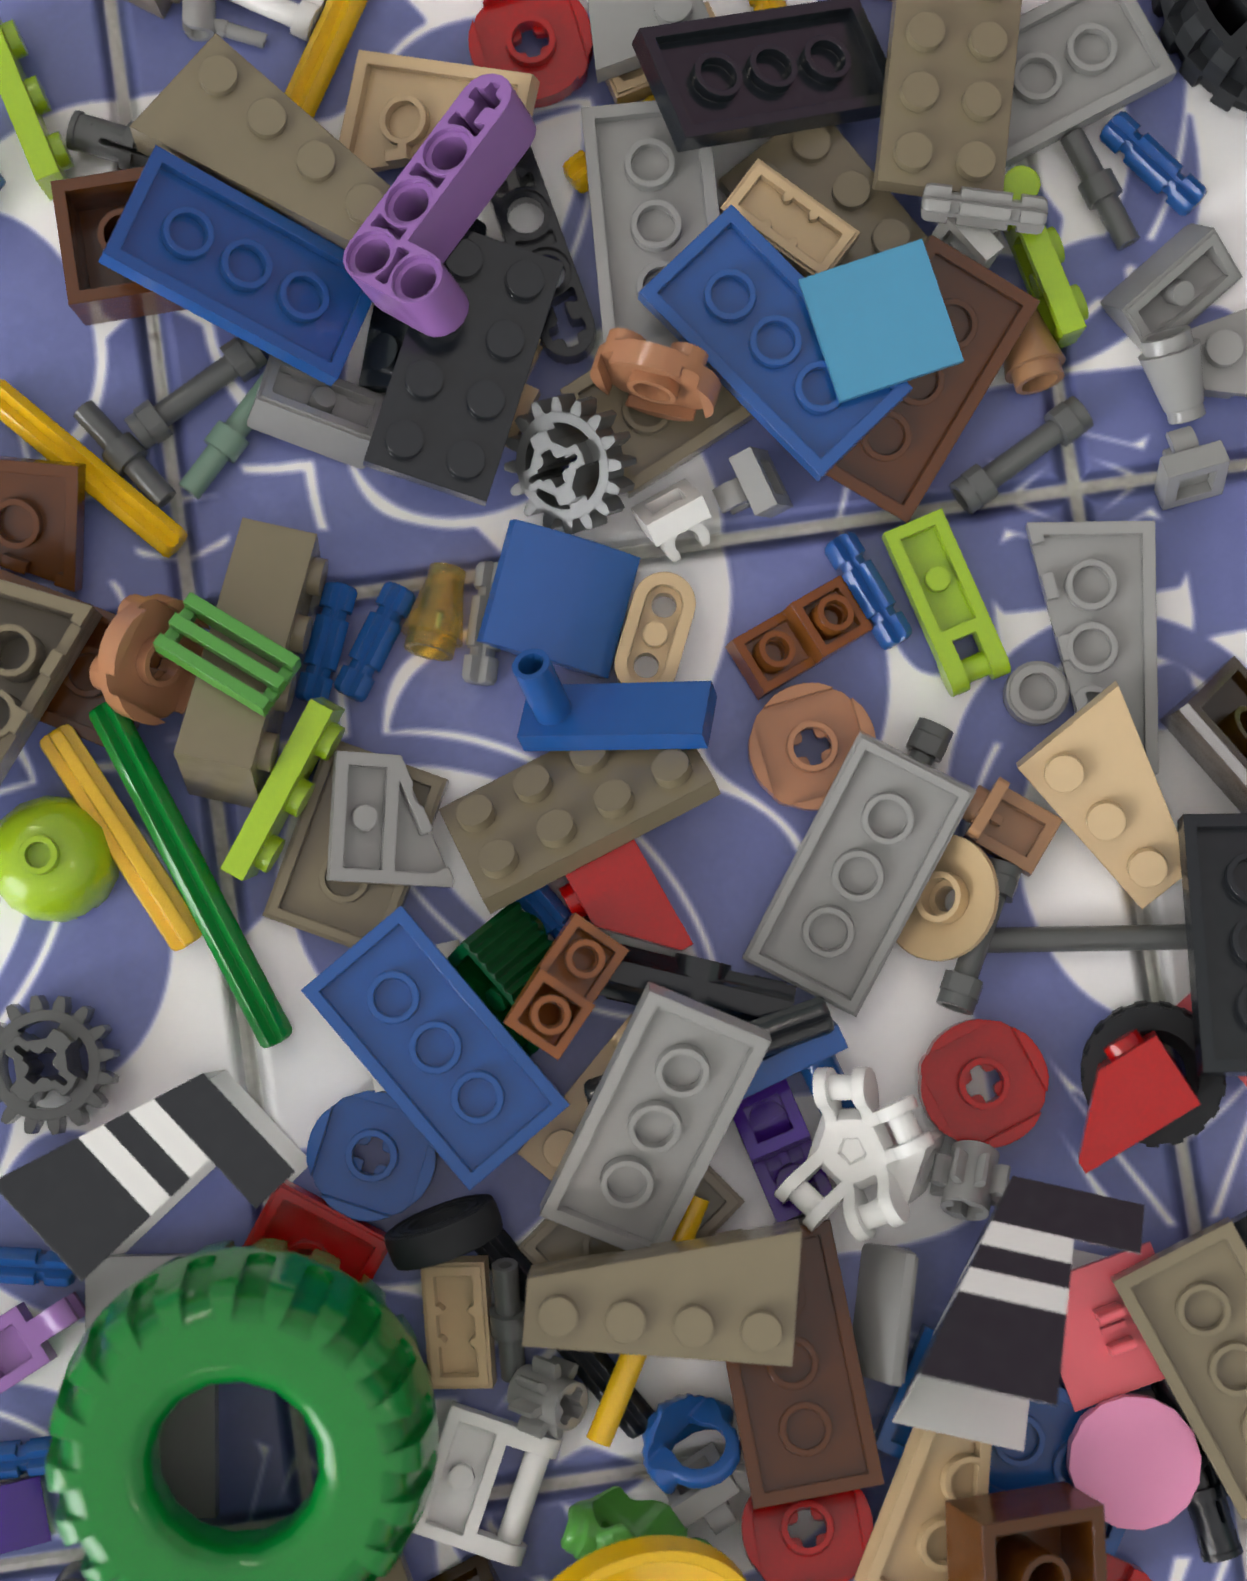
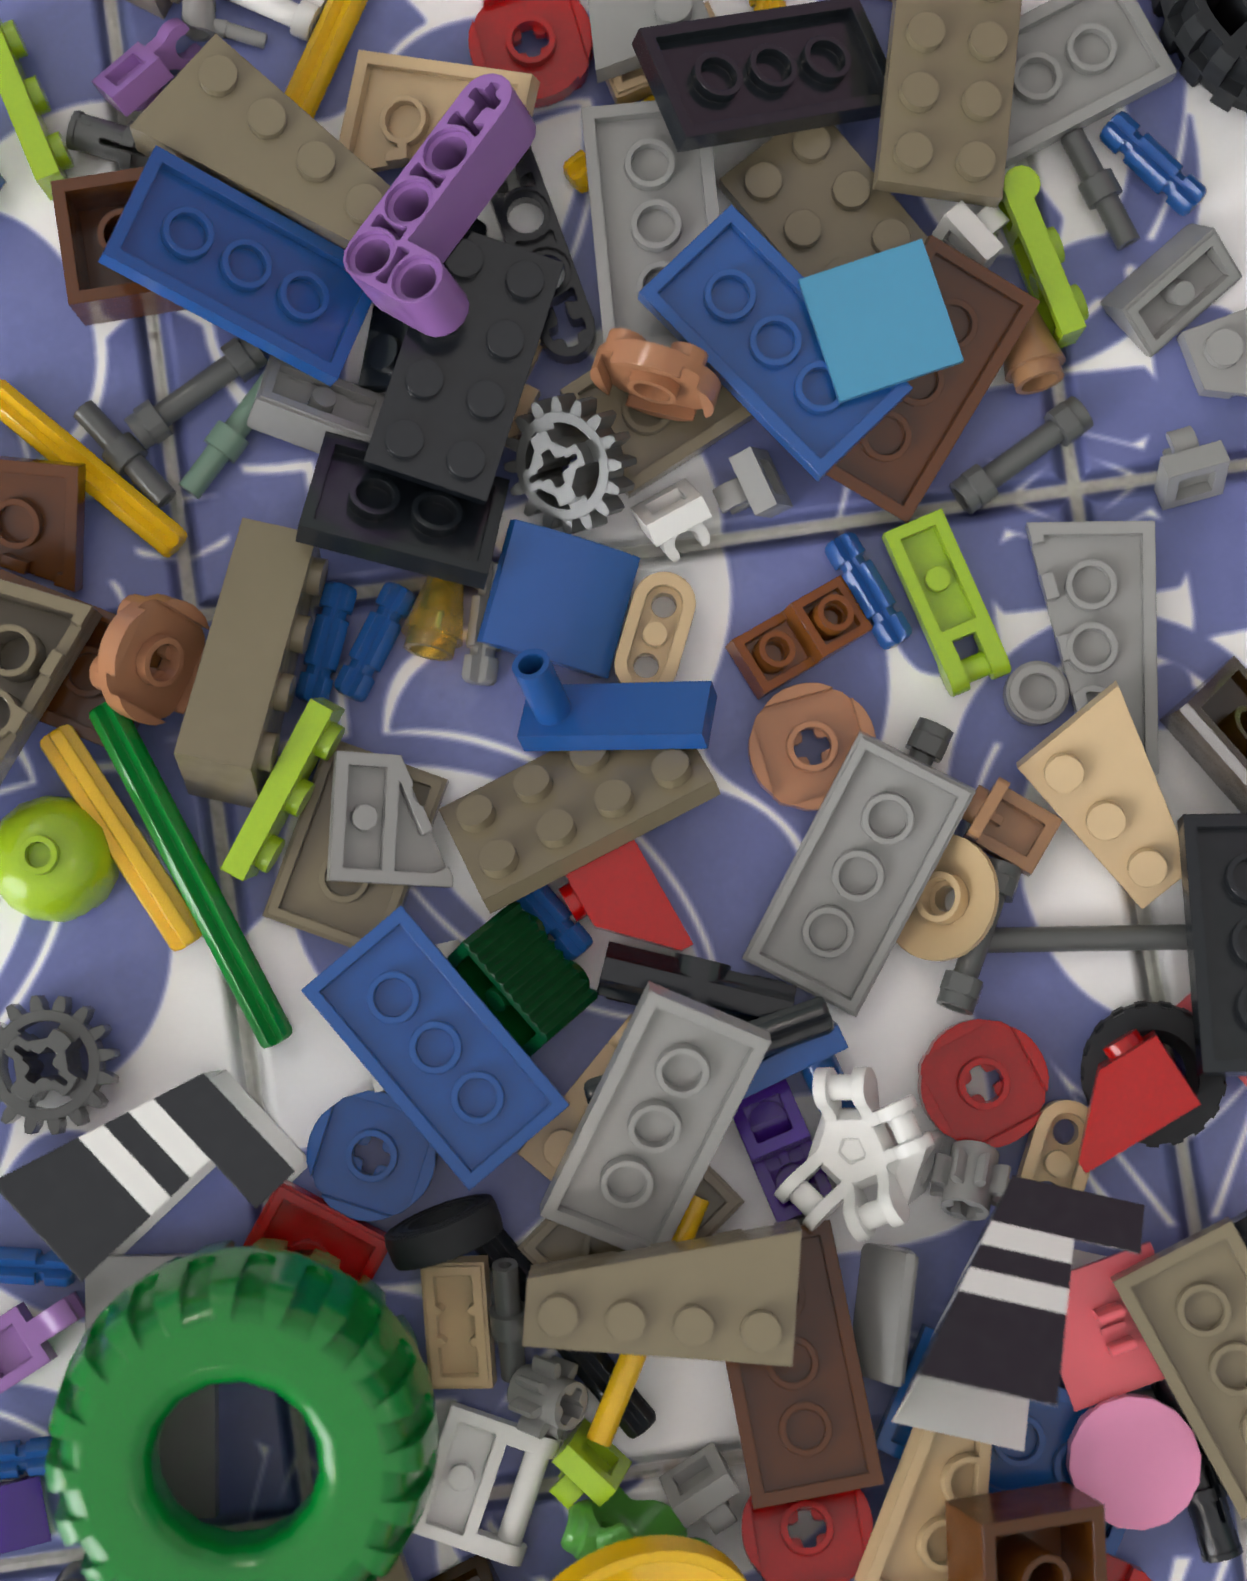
(143, 70): none -> medium lavender plate
(184, 625): bright green tile -> none
(397, 520): none -> black plate
(565, 986): dark orange slope -> none
(587, 1468): none -> lime tile
(675, 1422): blue piece -> none
(792, 220): tan plate -> none
(984, 208): light grey axle -> none
(1053, 1161): none -> tan plate
(1175, 372): light grey cone -> none

